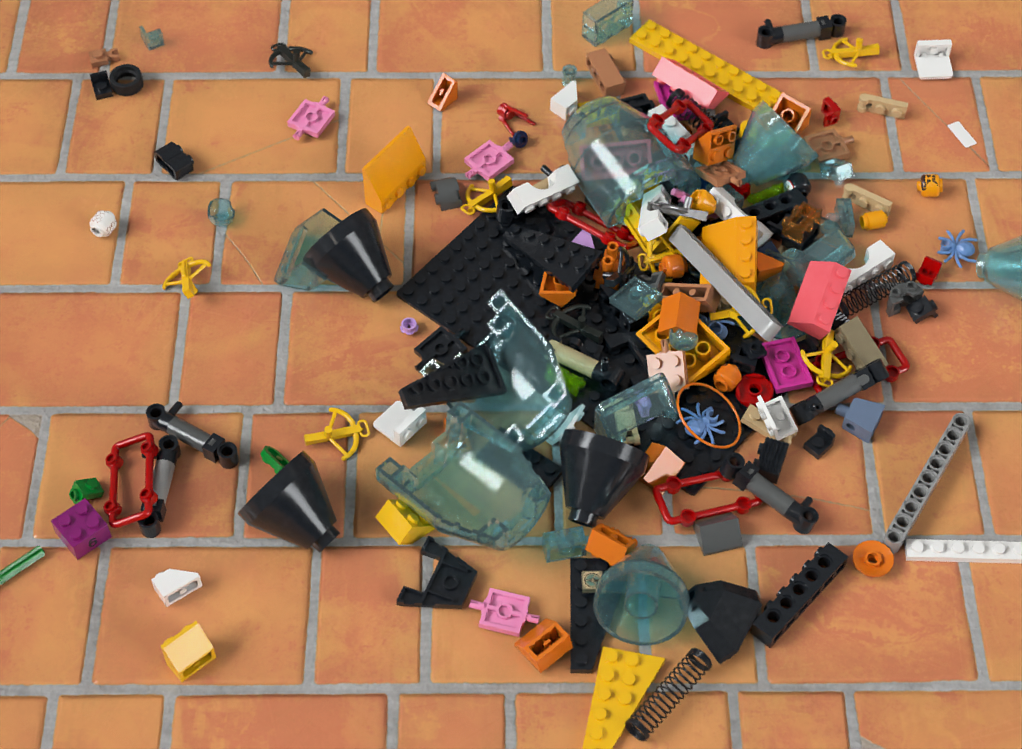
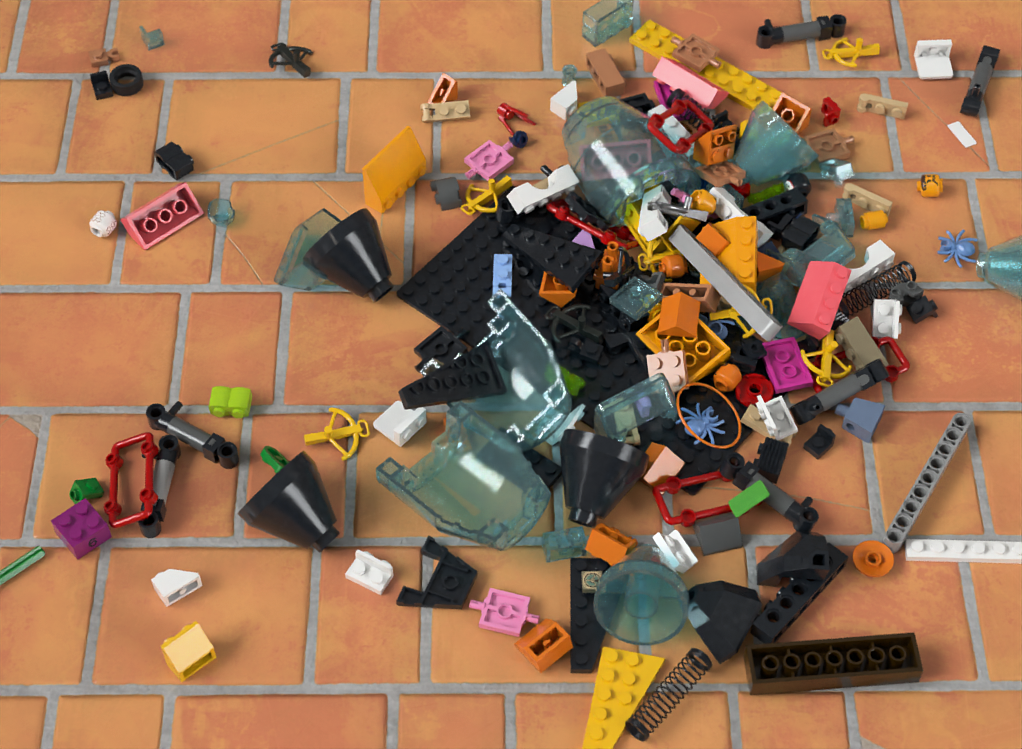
(162, 216): none -> coral slope
(188, 287): yellow piece -> none
(230, 401): none -> lime brick
(311, 118): bright pink plate -> none
(370, 572): none -> white bracket
(402, 522): yellow slope -> none
(409, 322): lavender plate -> none
(445, 111): none -> tan plate
(502, 273): none -> light blue plate
(586, 211): none -> black plate
(608, 376): piece -> none
(676, 550): none -> white bracket
(682, 341): clear light blue hair -> none
(695, 52): none -> nougat plate
(712, 239): none -> orange slope
(748, 498): none -> bright green slope
(796, 231): clear orange window -> none
(799, 556): none -> black brick
(832, 663): none -> dark brown brick
(886, 318): none -> white bracket
(928, 271): red bracket -> none
(980, 81): none -> black piece

